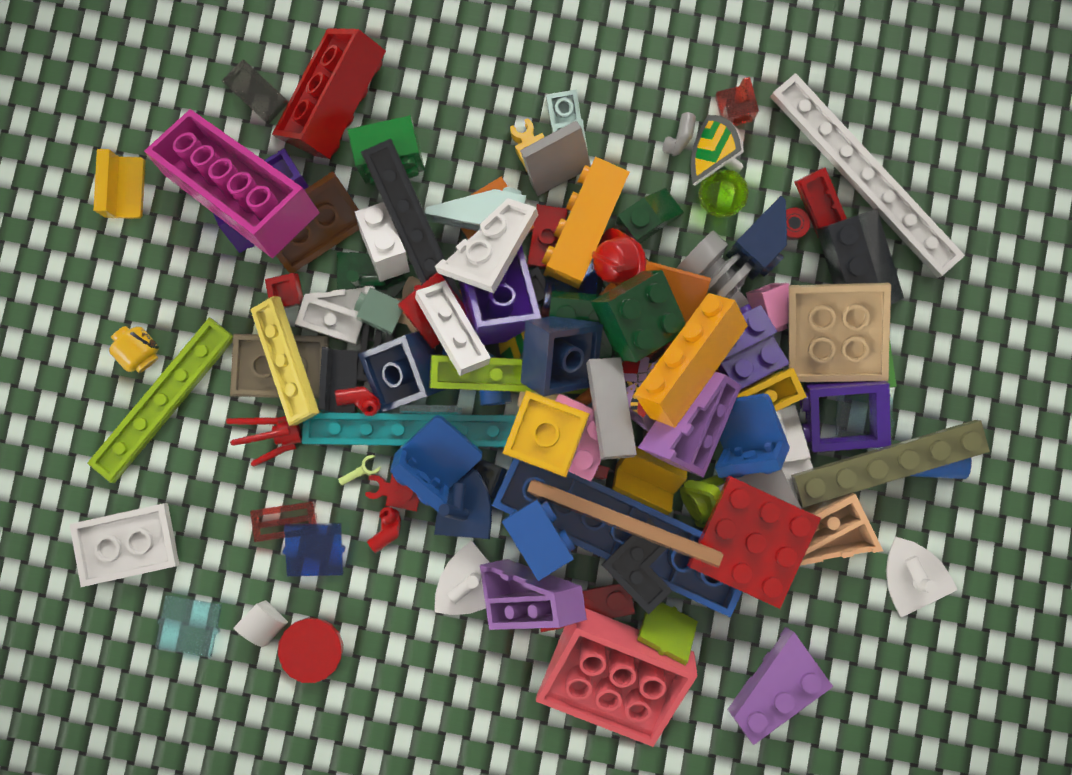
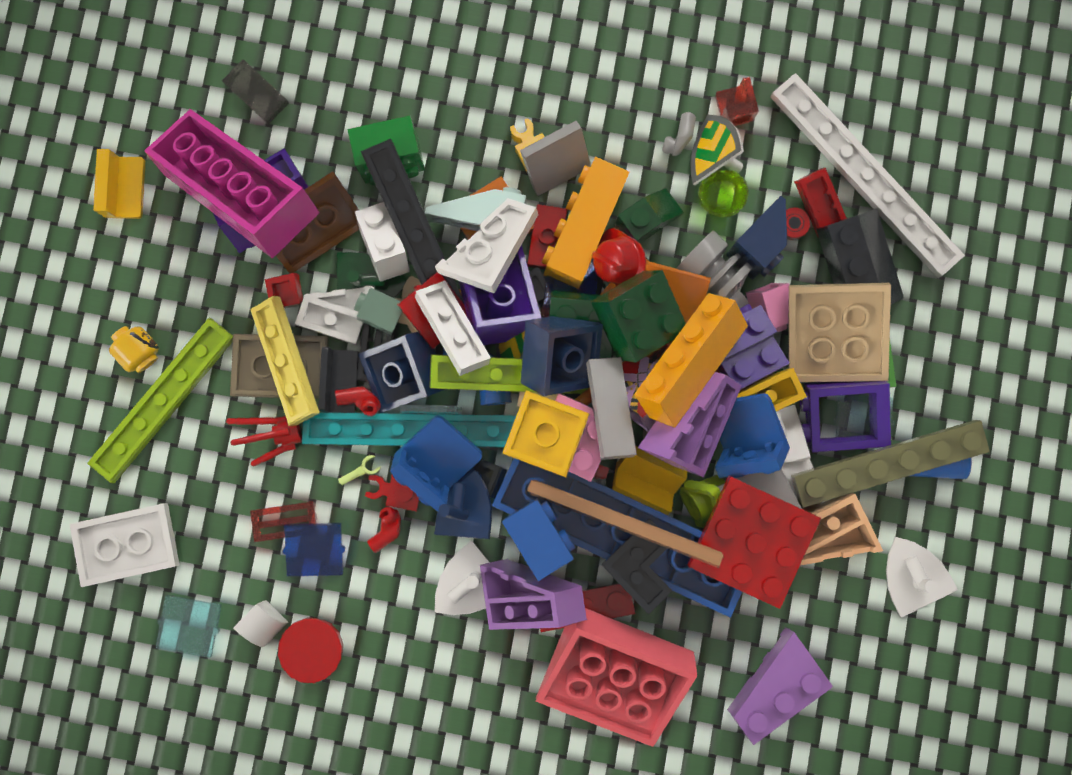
(330, 92): red slope -> none
(564, 109): light aqua slope -> none
(668, 632): lime piece -> none

